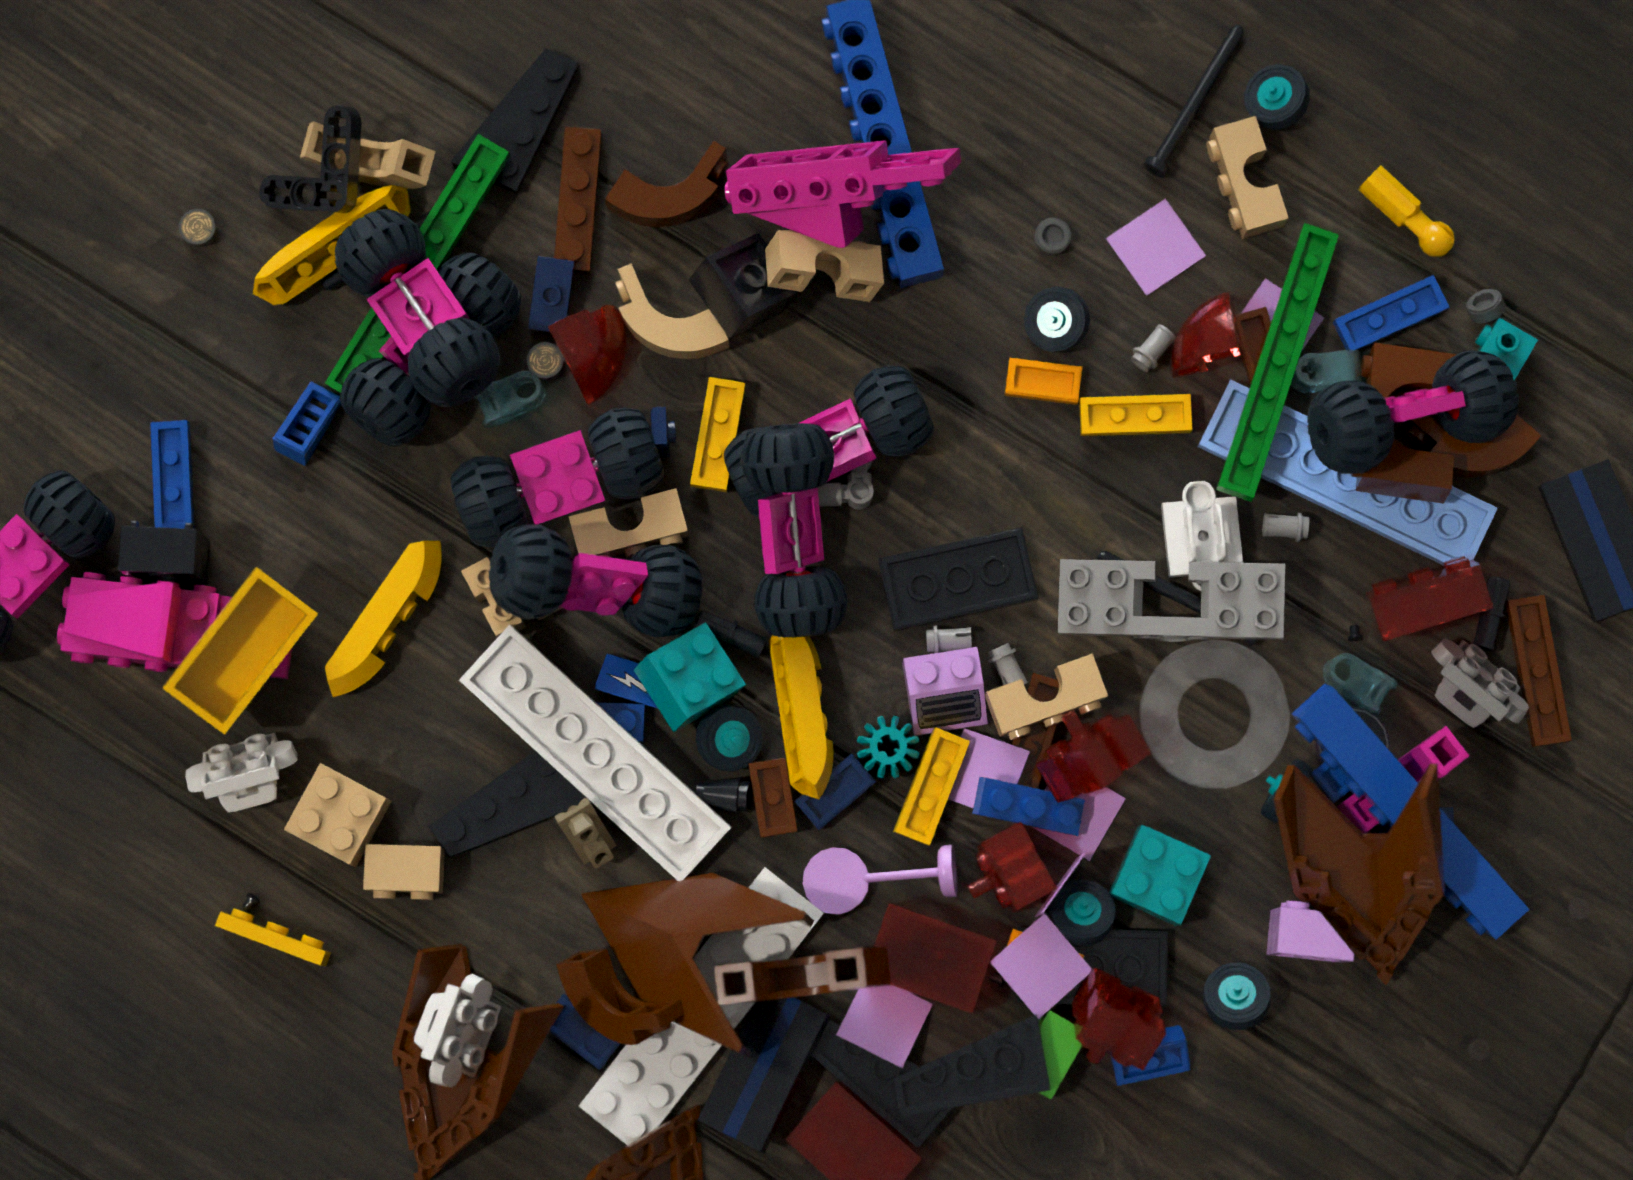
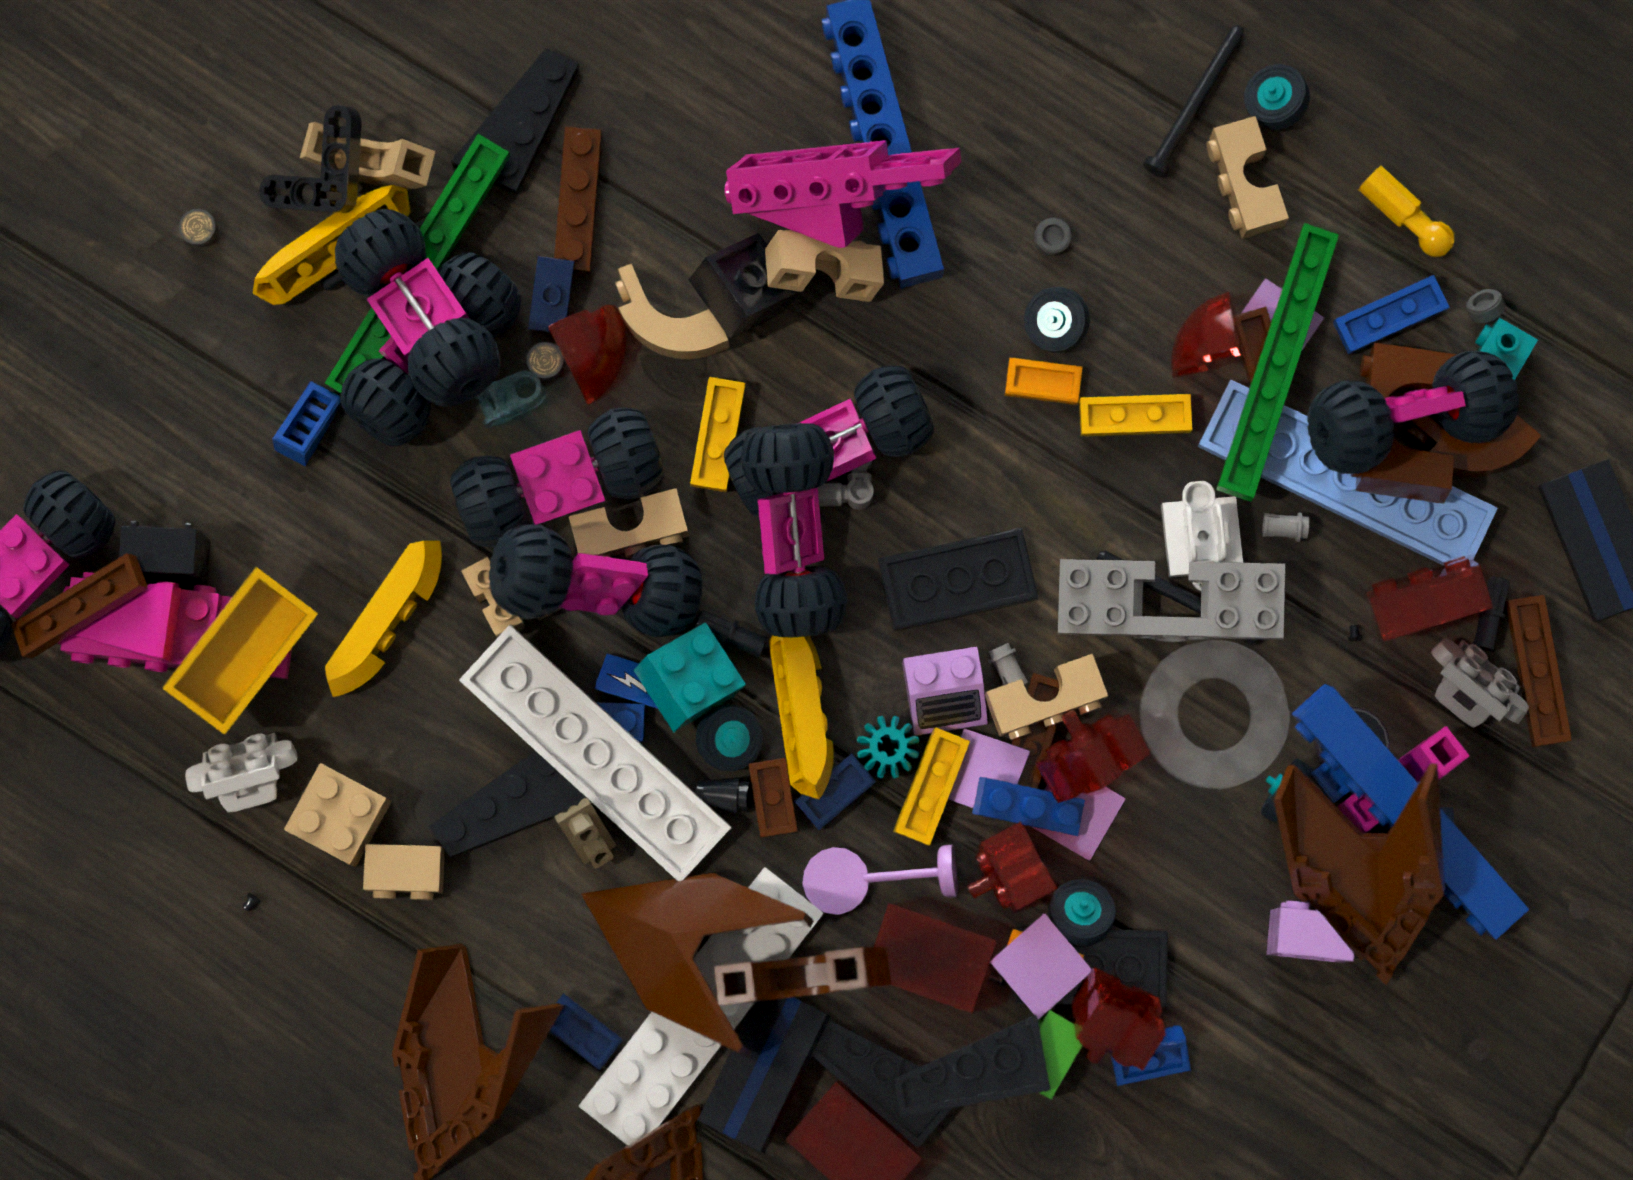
(79, 606): none -> reddish brown plate
(172, 474): blue plate -> none
(274, 936): yellow plate -> none
(457, 1030): white piece -> none
(607, 1005): reddish brown arch -> none
(662, 430): dark blue plate -> none
(672, 204): reddish brown arch -> none
(885, 1022): lavender piece -> none
(948, 639): light grey pin -> none
(1059, 885): lavender piece -> none
(1153, 348): light grey pin -> none
(1155, 247): lavender piece -> none
(1159, 875): teal brick -> none
(1236, 996): black wheel -> none
(1328, 369): clear light blue piece -> none
(1360, 683): clear light blue piece -> none

